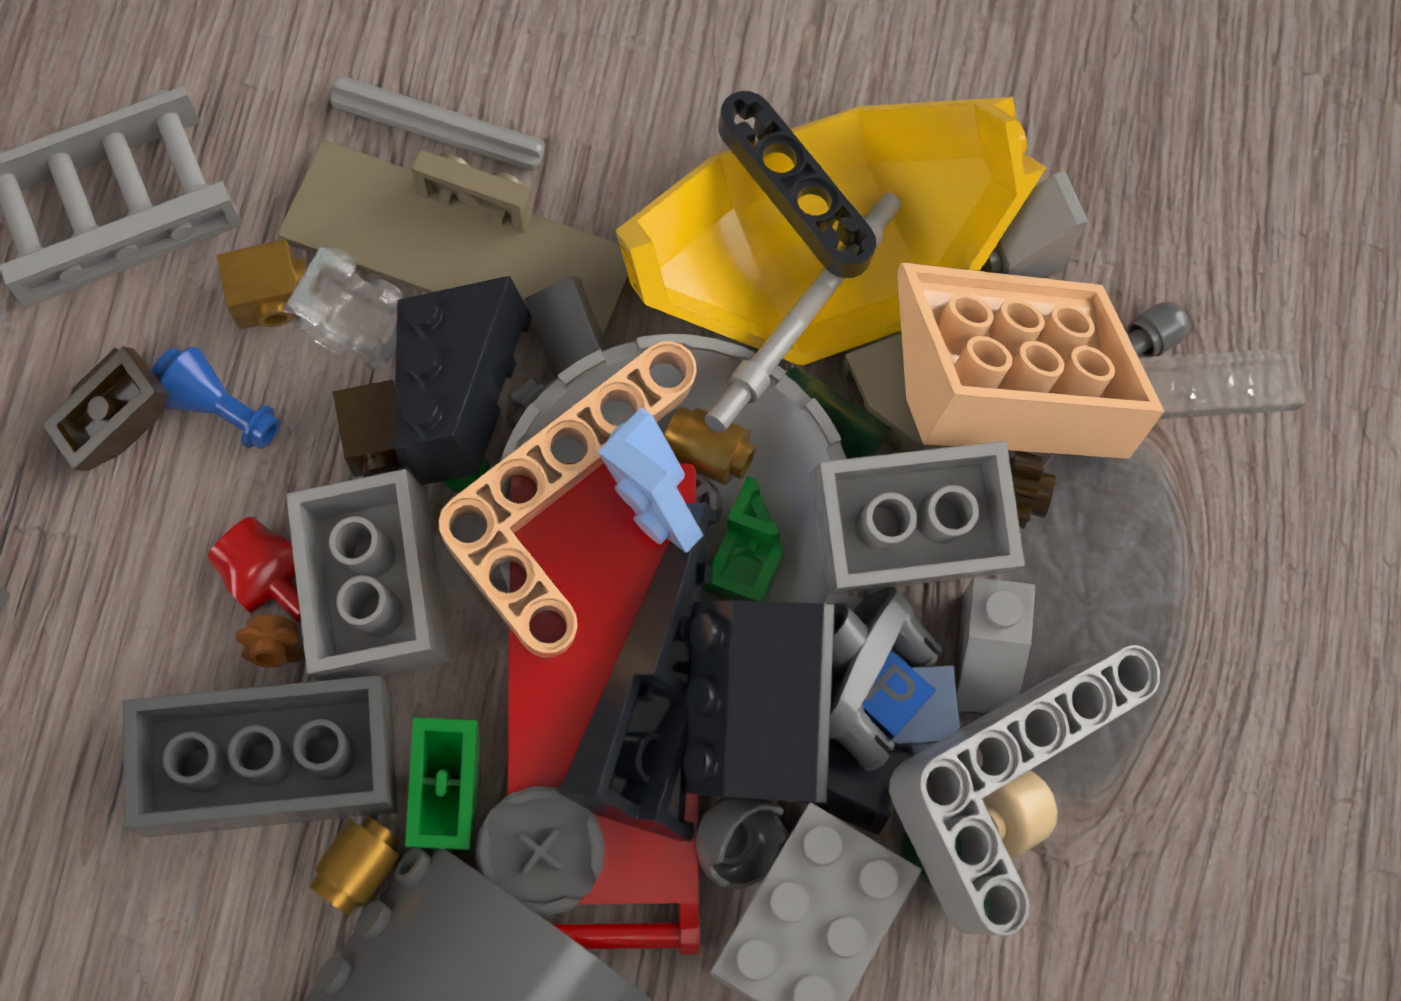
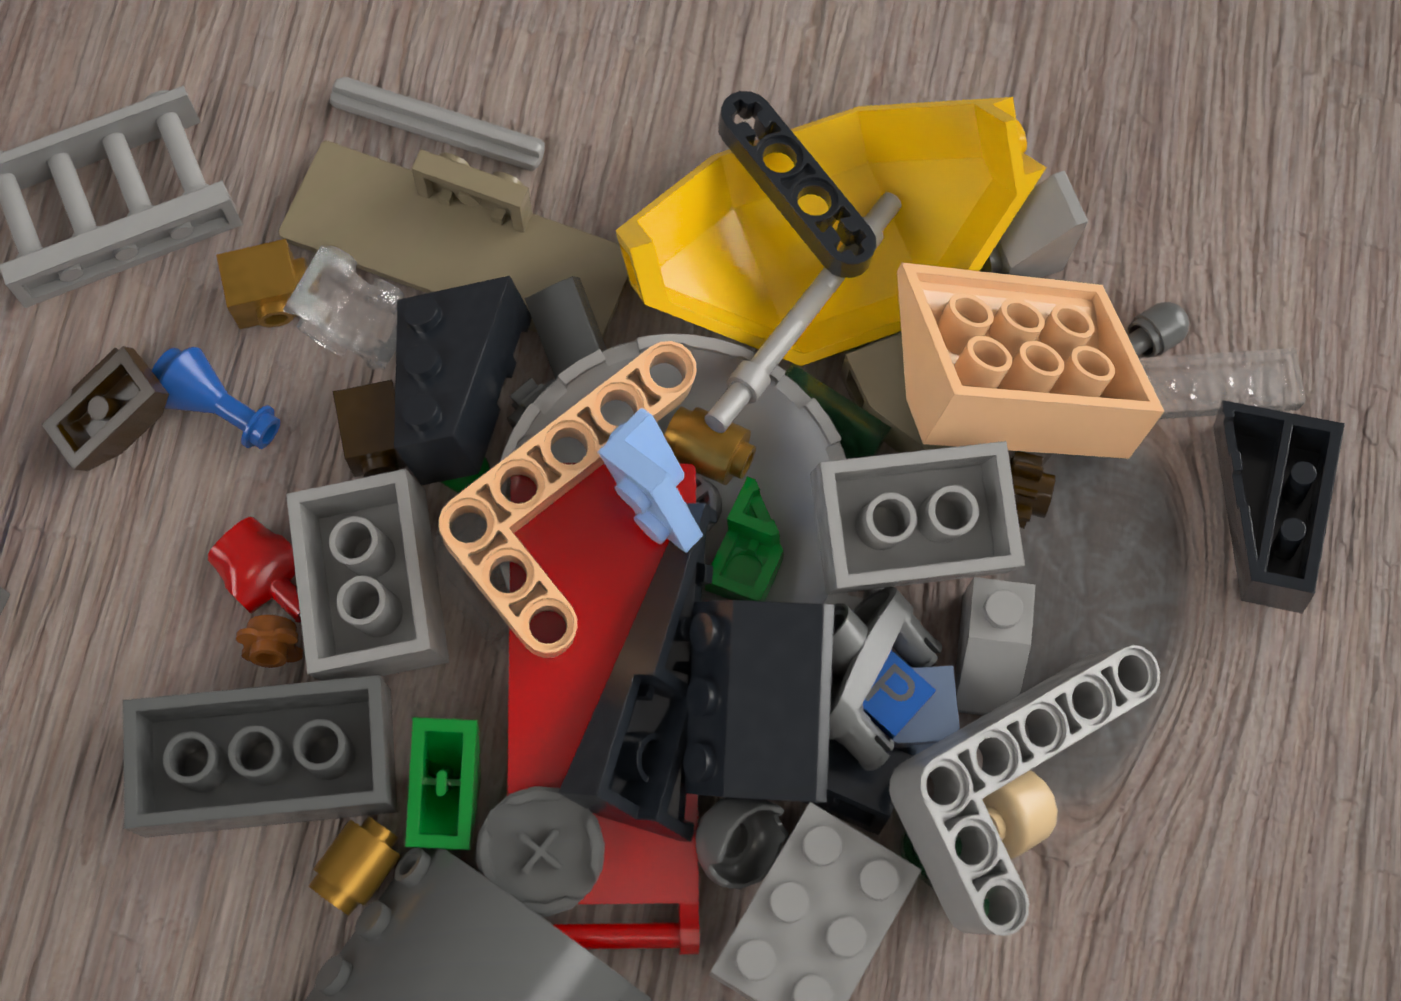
(1277, 498): none -> black wedge

